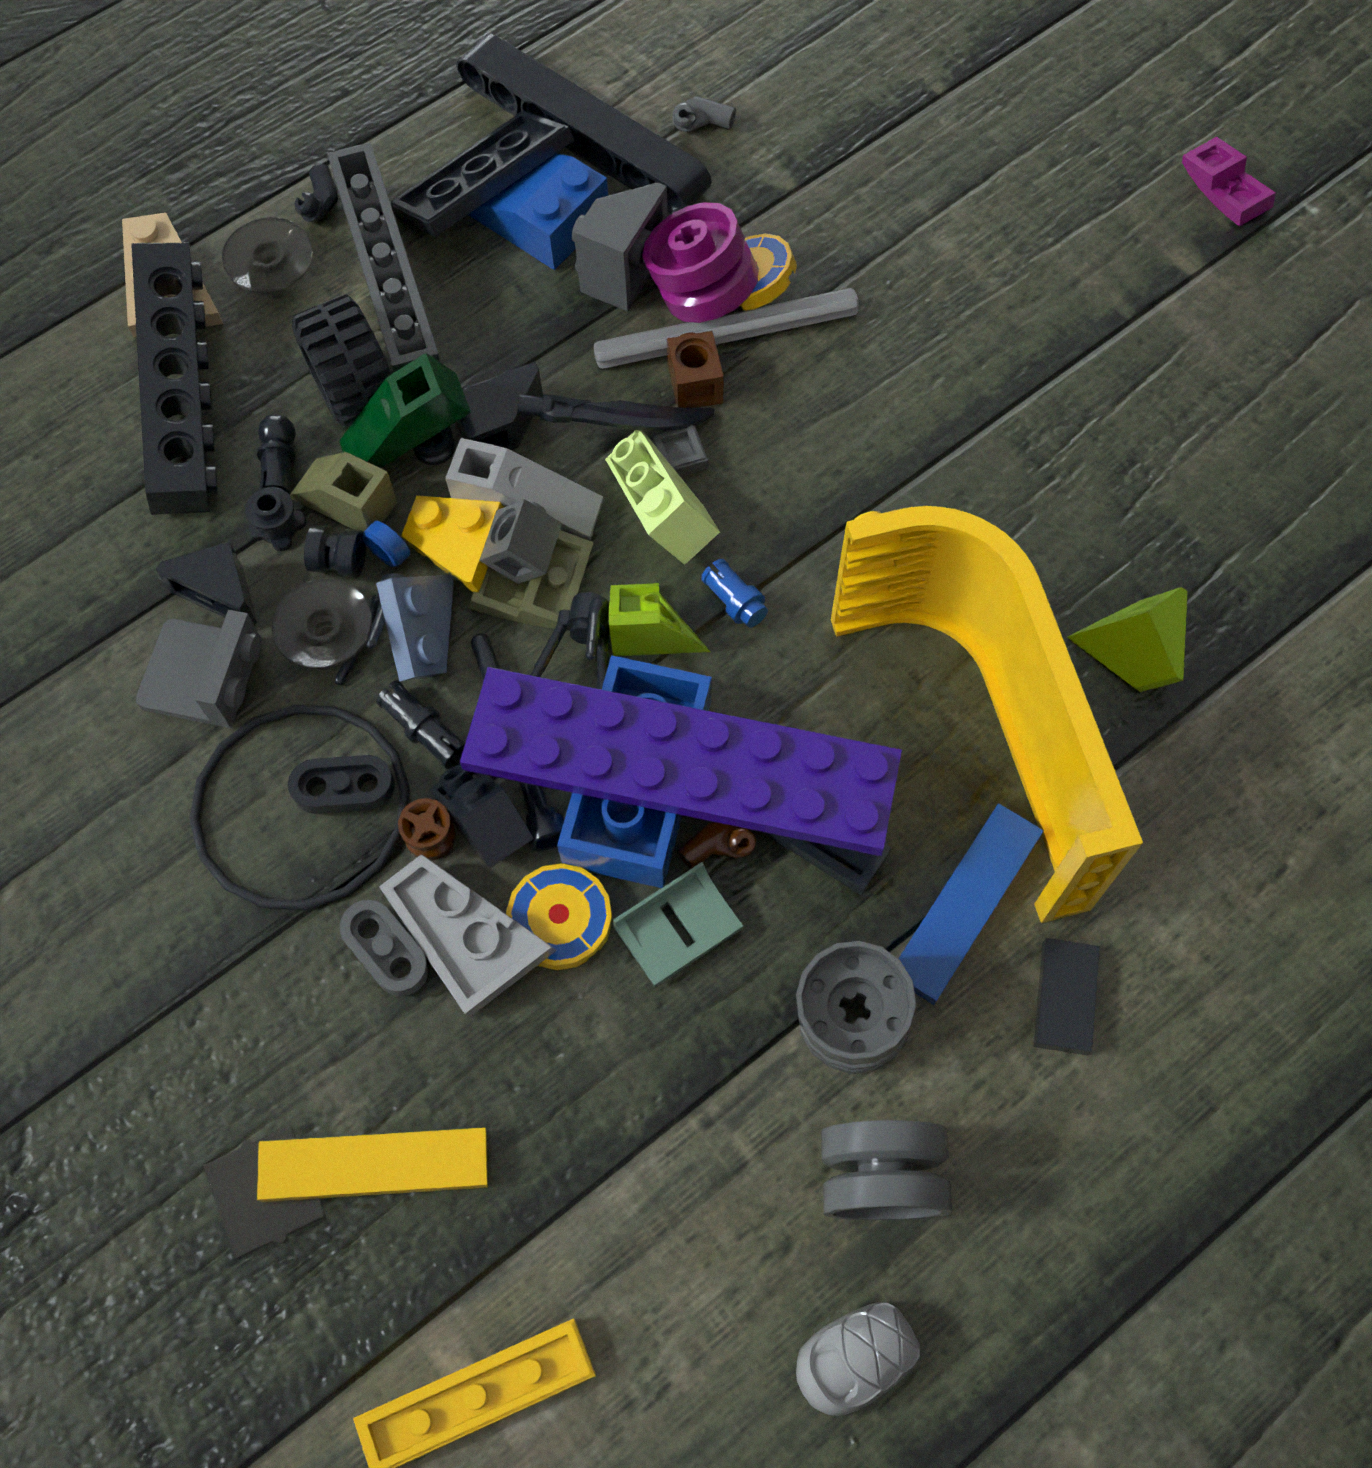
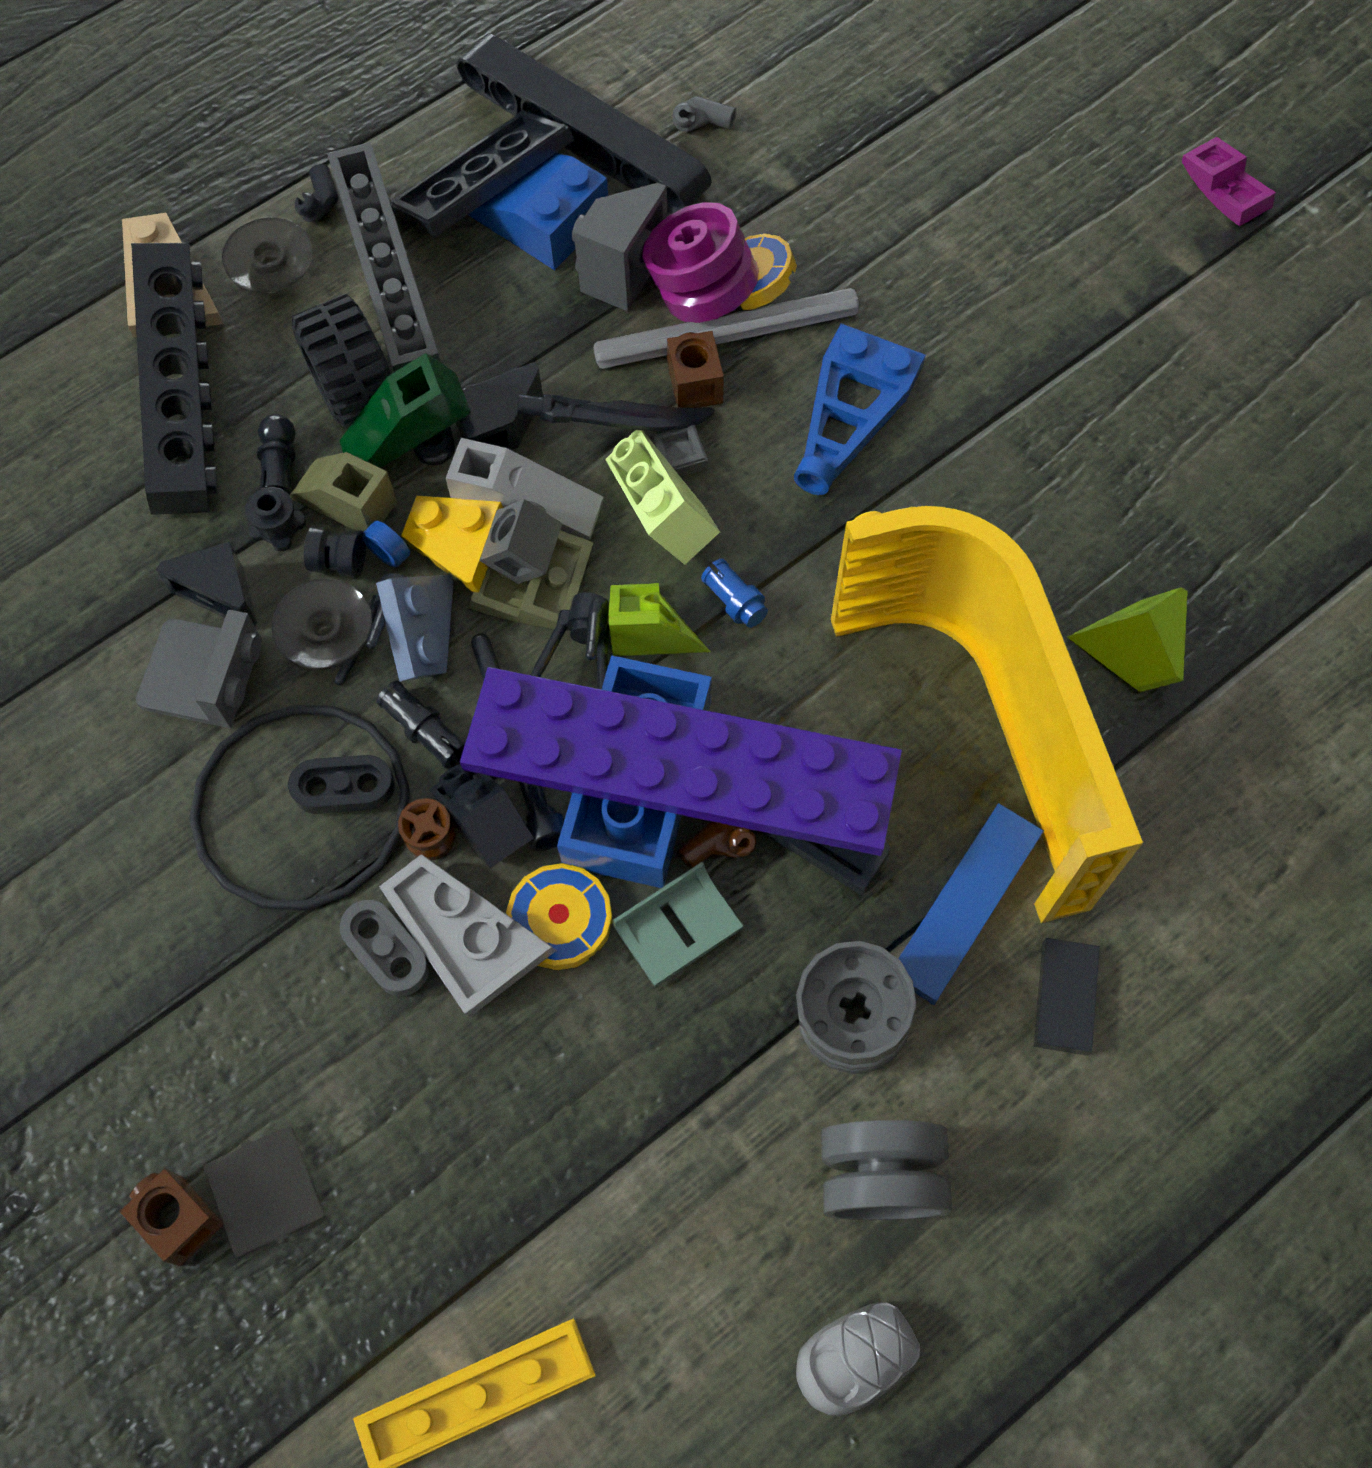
(190, 1230): none -> reddish brown brick
(372, 1164): yellow tile -> none
(871, 363): none -> blue plate

